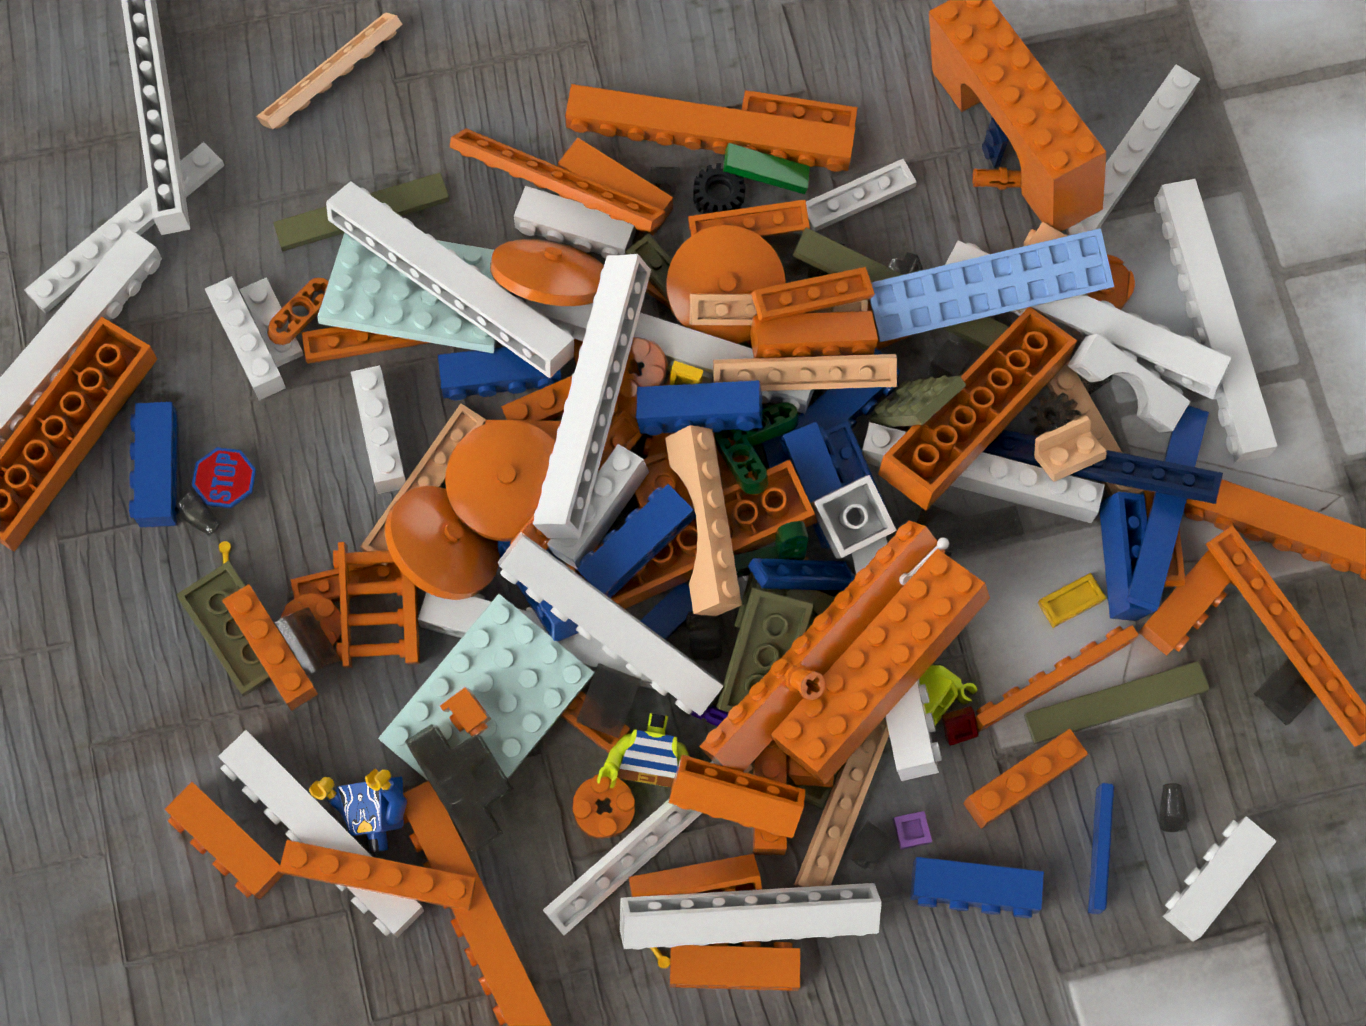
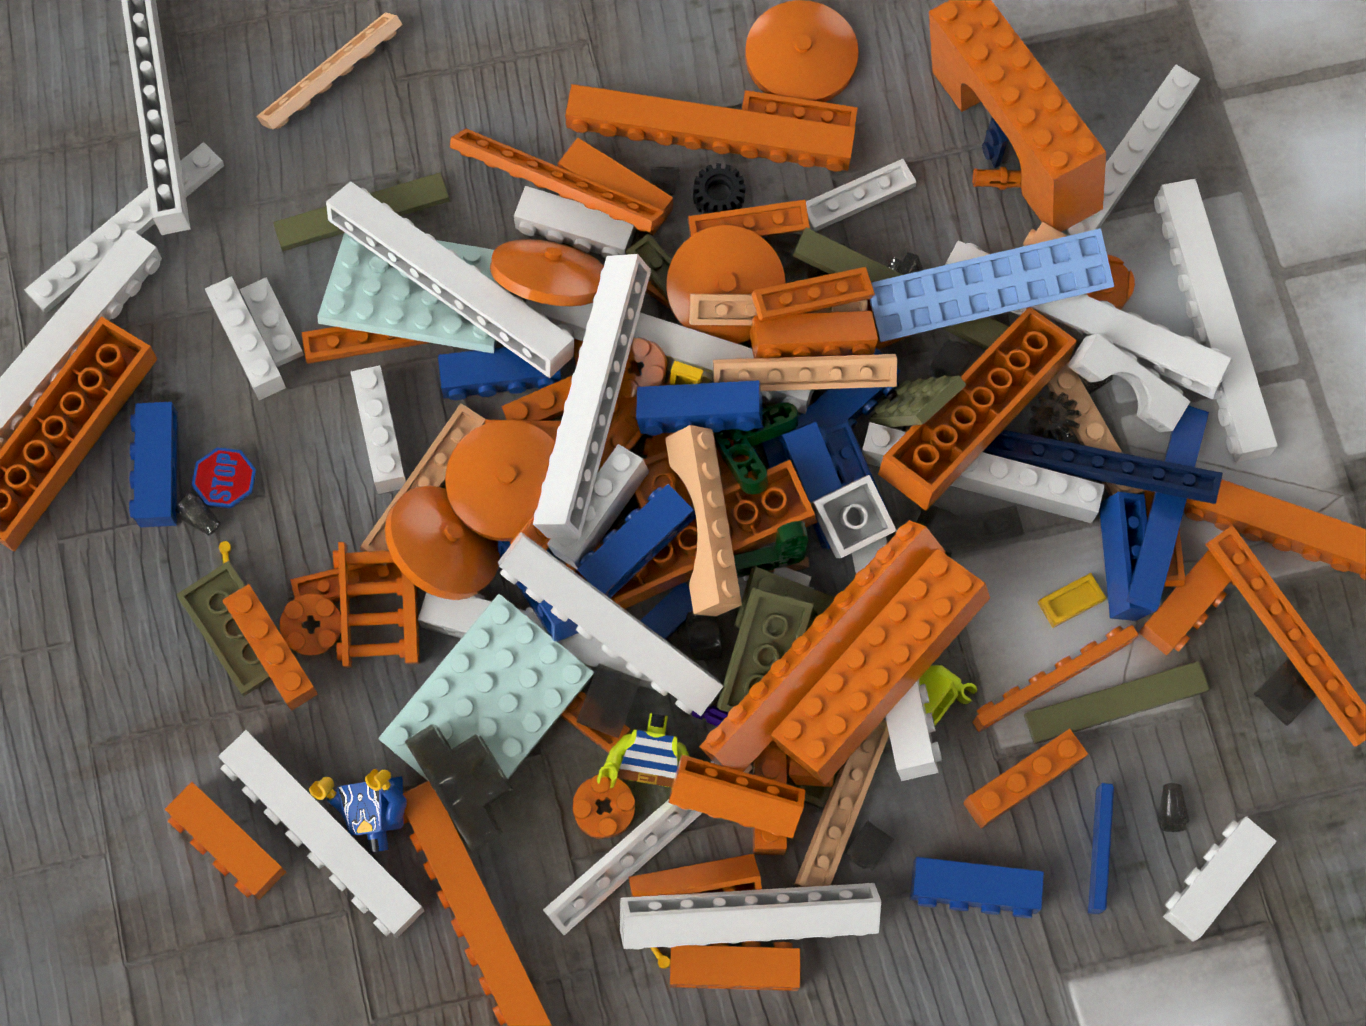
(297, 323): orange beam -> none
(307, 641): clear smoke plate -> none
(377, 875): orange plate -> none
(467, 712): orange brick -> none
(766, 168): green tile -> none
(801, 51): none -> orange dish
(801, 574): blue tile -> none
(806, 682): orange bush -> none
(912, 830): medium lavender plate -> none
(942, 544): white hinge -> none
(960, 725): dark red tile -> none
(1068, 449): light nougat bracket -> none

